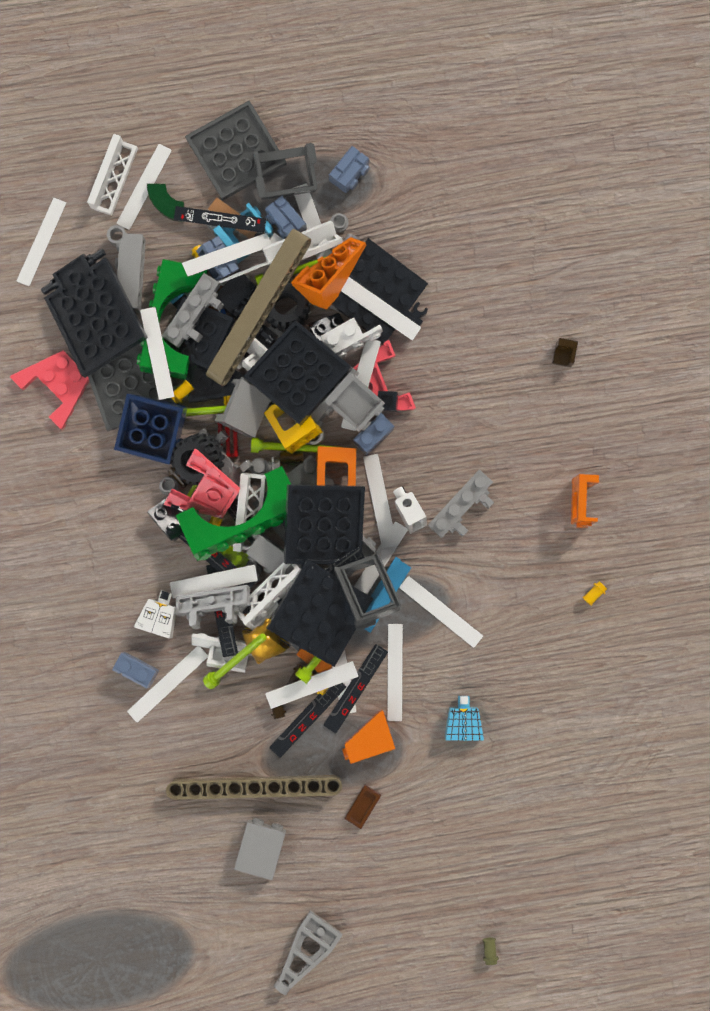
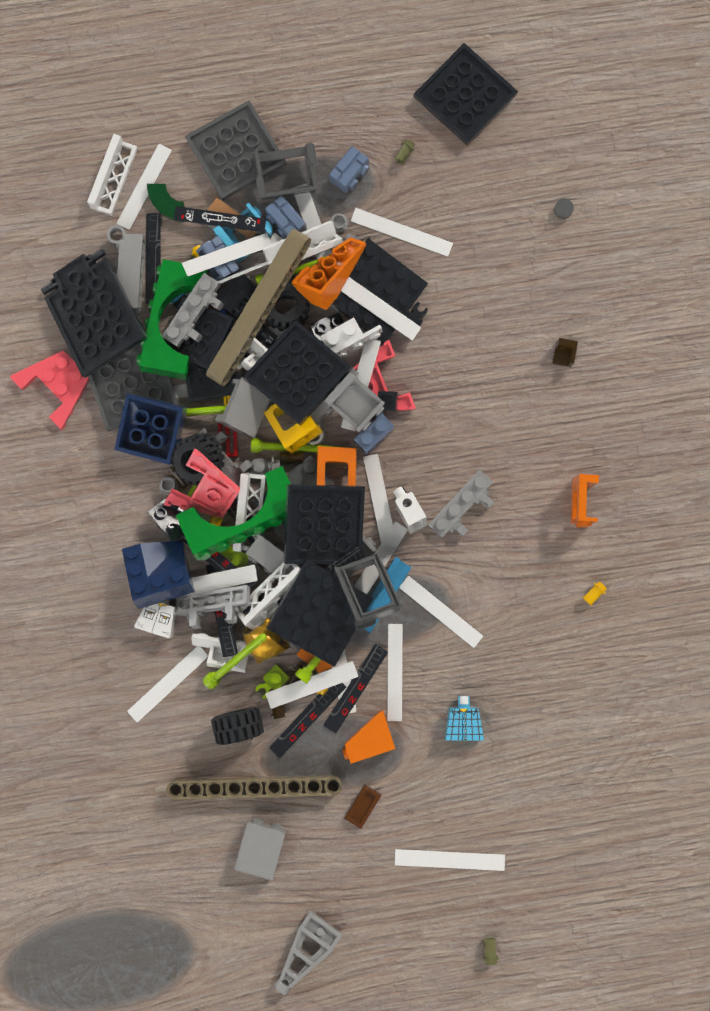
(41, 242): white sticker -> none
(135, 670): sand blue brick -> none
(153, 252): none -> black sticker
(157, 353): white sticker -> none
(157, 572): none -> dark blue slope
(184, 389): yellow pin -> none
(237, 726): none -> black tyre
(274, 679): none -> lime plate
(401, 232): none -> white sticker
(404, 152): none -> olive pin
(449, 860): none -> white sticker
(465, 94): none -> black plate
(563, 208): none -> dark grey tile

